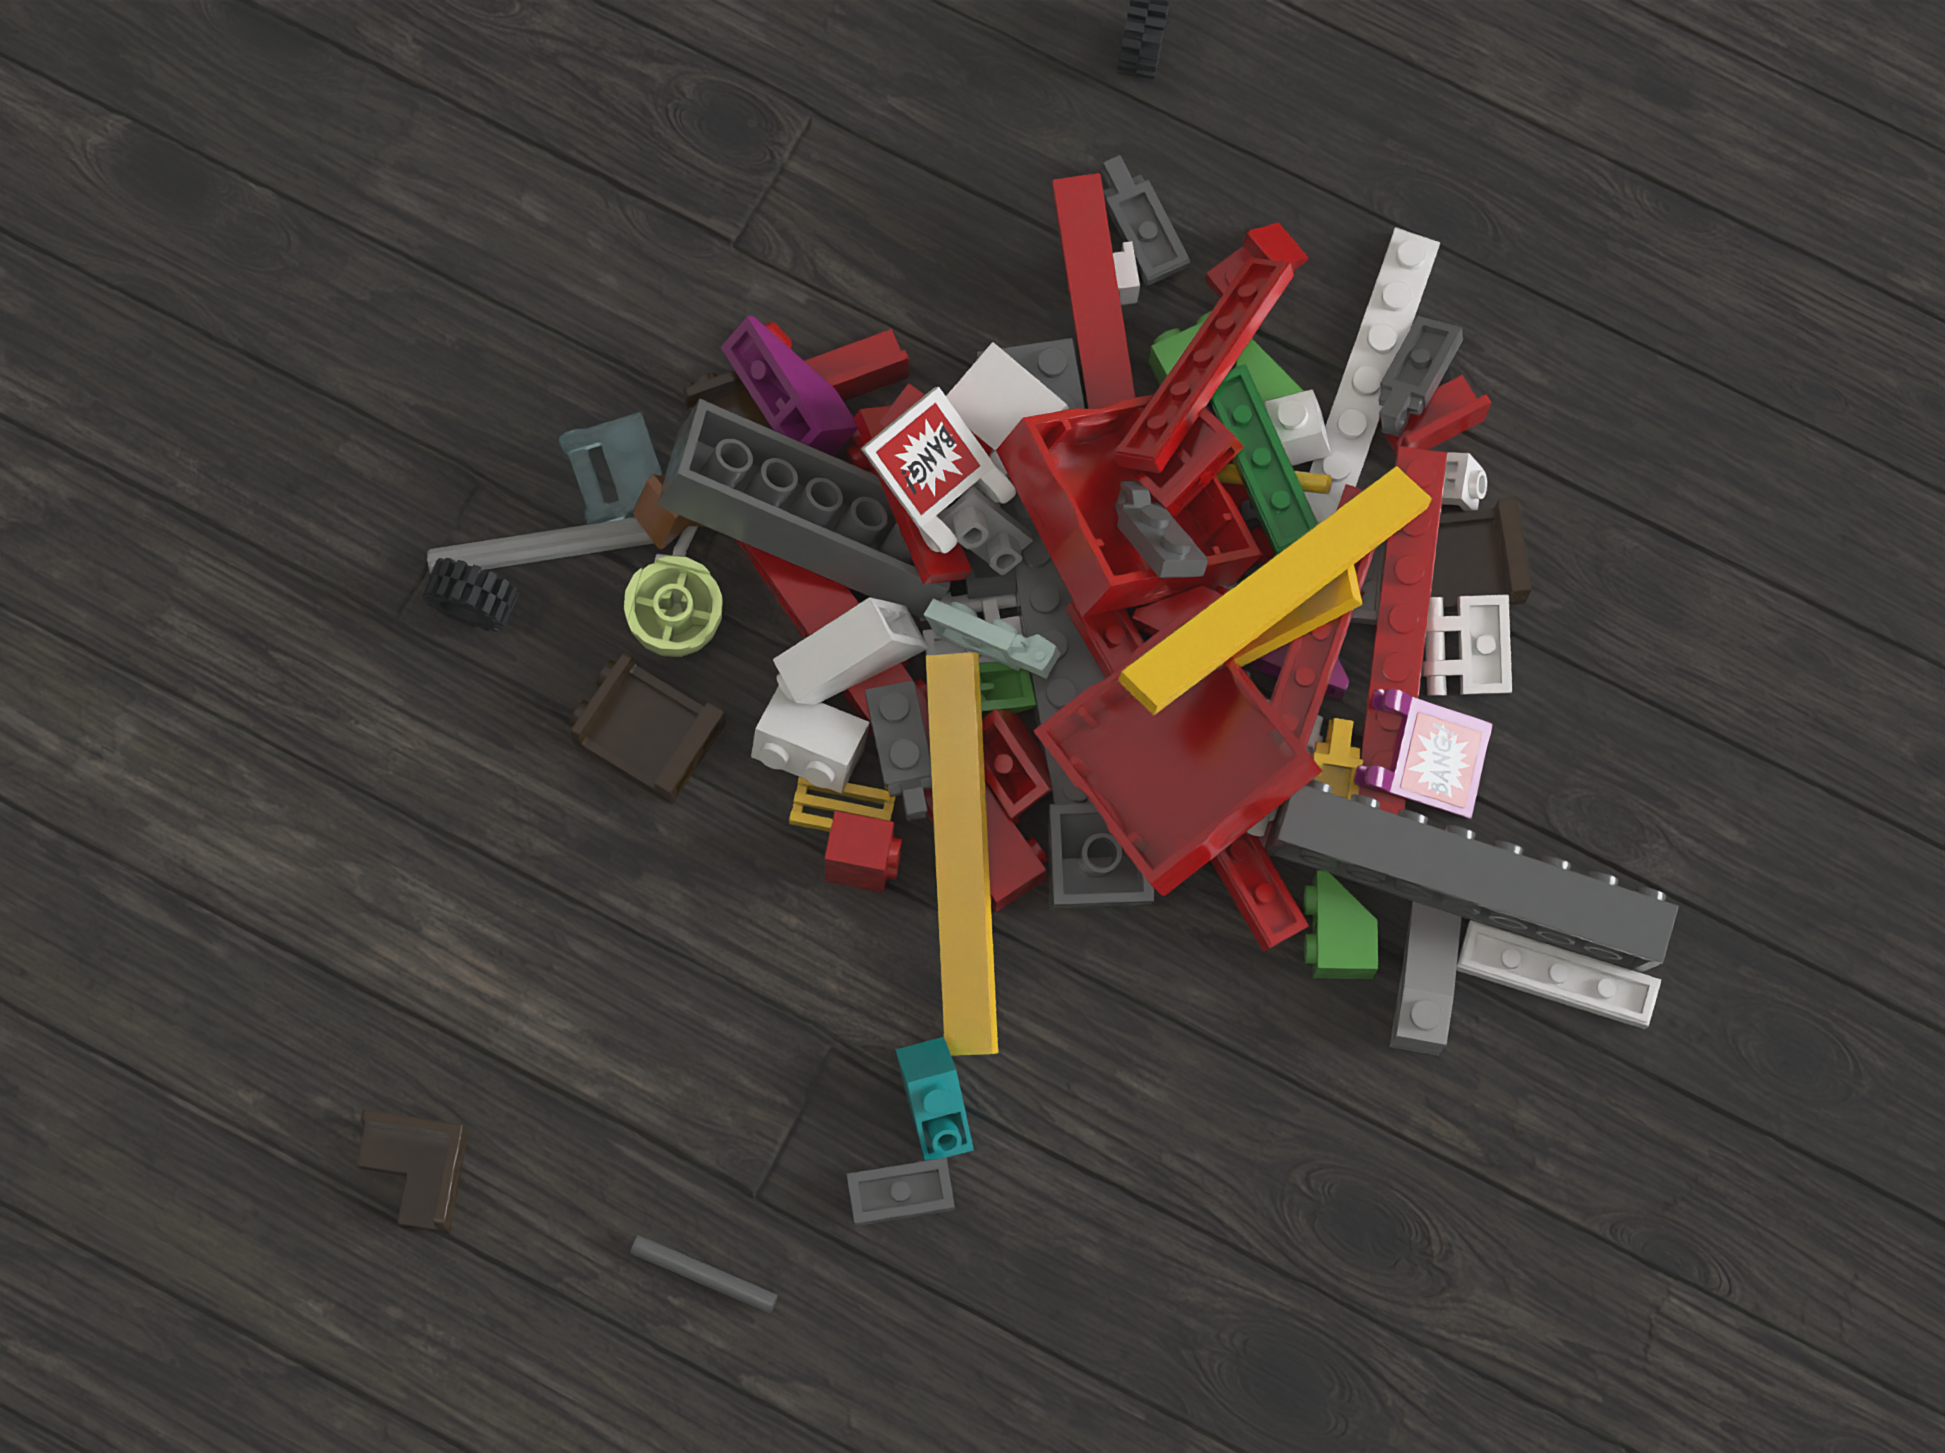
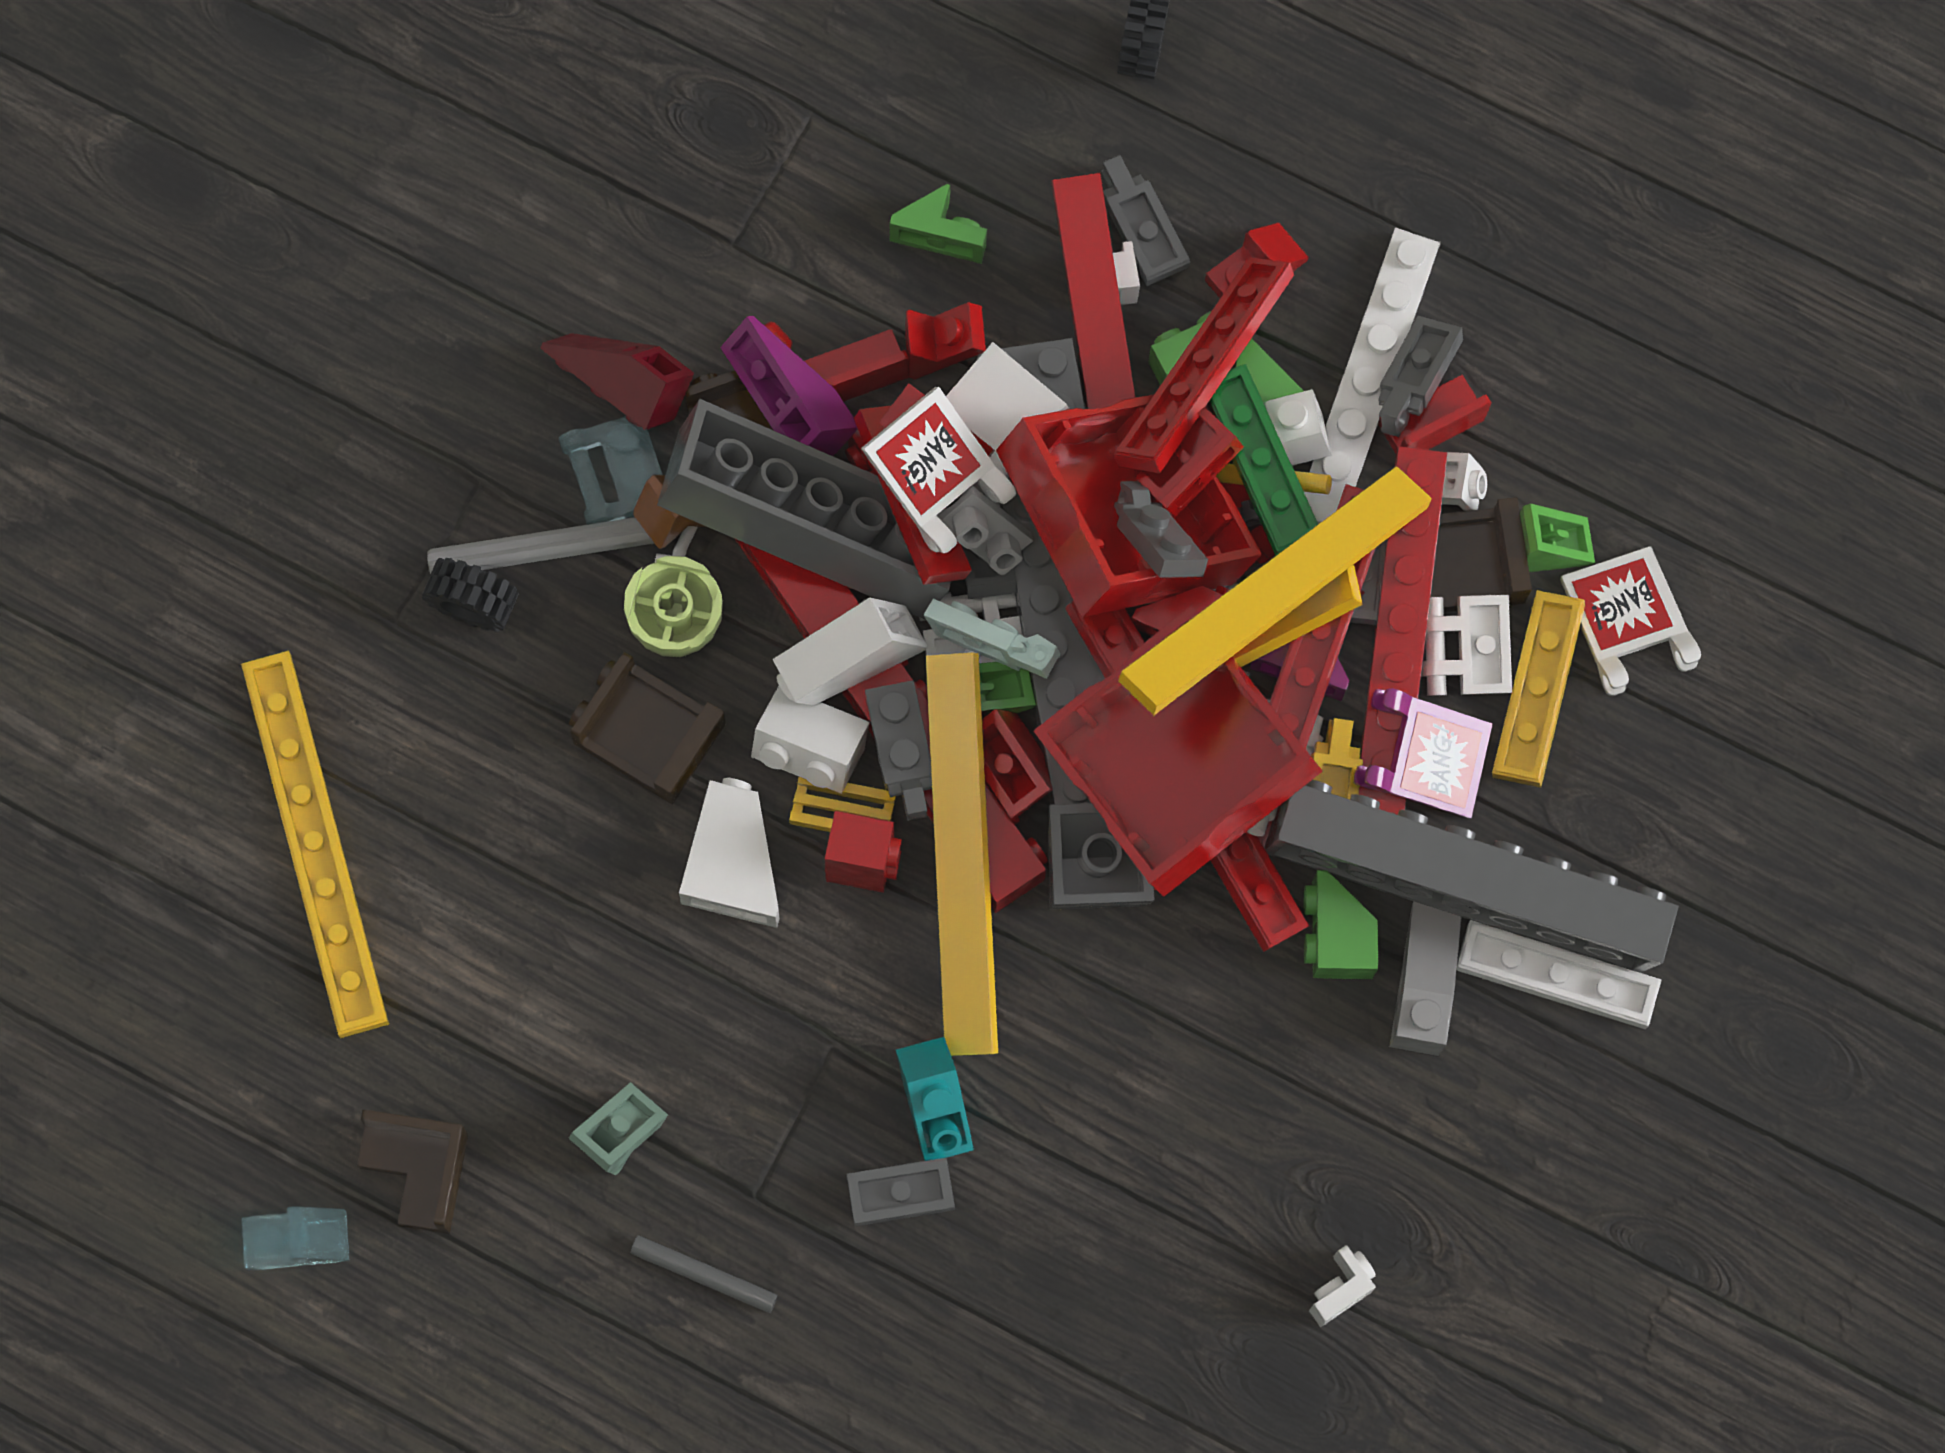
(295, 1238): none -> clear light blue slope
(315, 845): none -> yellow tile
(618, 1128): none -> sand green slope
(630, 375): none -> dark red slope
(730, 857): none -> white slope
(925, 228): none -> bright green slope
(943, 338): none -> red slope
(1339, 1296): none -> white bracket
(1538, 688): none -> yellow tile
(1555, 539): none -> bright green slope
(1629, 611): none -> flag

